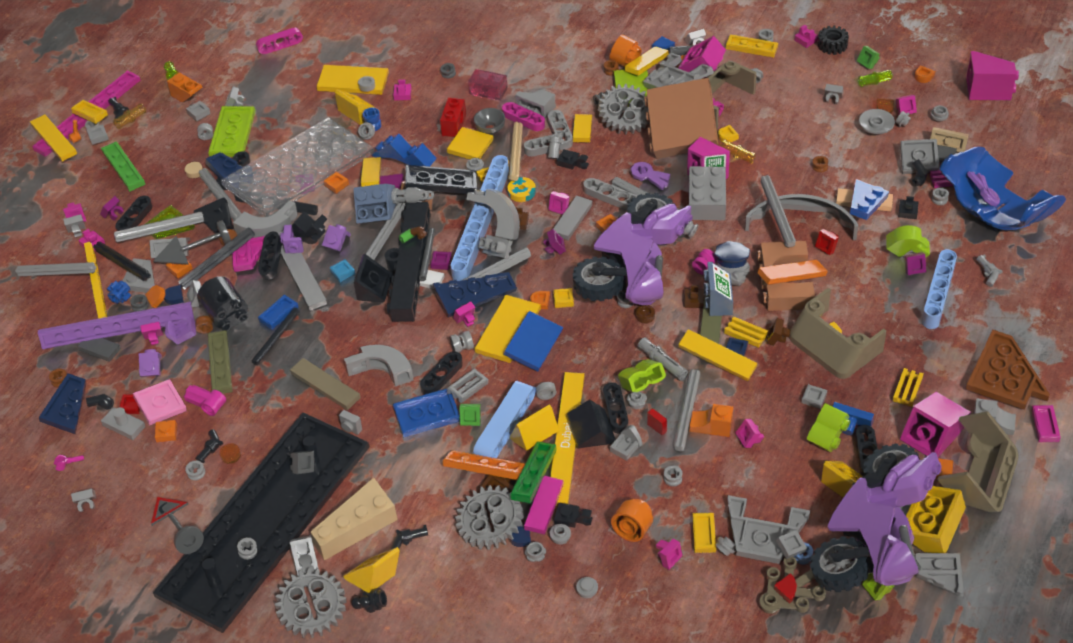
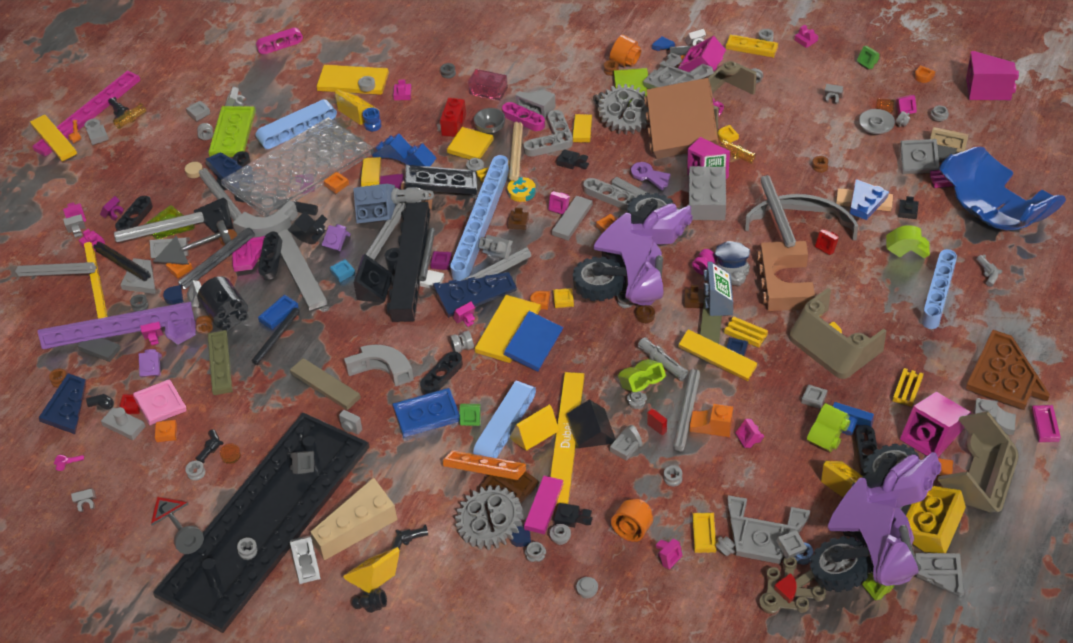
(89, 111): yellow tile -> none
(118, 292): blue gear -> none
(123, 166): bright green tile -> none
(155, 295): orange tile -> none
(170, 70): clear neon green axle -> none
(182, 87): orange slope -> none
(208, 401): dark pink piece -> none
(291, 244): medium lavender bracket -> none
(291, 609): light grey gear -> none
(294, 124): none -> light blue beam
(363, 128): light grey plate -> none
(410, 233): arm -> none
(470, 387): light grey tile -> none
(507, 215): light grey arch -> none
(533, 472): green tile -> none
(546, 390): light grey tile -> none
(554, 146): light grey pin -> none
(554, 242): magenta tile -> none
(618, 400): black beam -> none
(646, 60): yellow tile -> none
(690, 229): light grey bush -> none
(777, 332): reddish brown tile -> none
(792, 272): orange tile -> none
(833, 40): black tyre -> none
(875, 78): clear neon green axle -> none
(915, 263): magenta tile -> none
(921, 173): black arm -> none
(940, 196): light grey bush -> none
(988, 194): medium lavender piece -> none

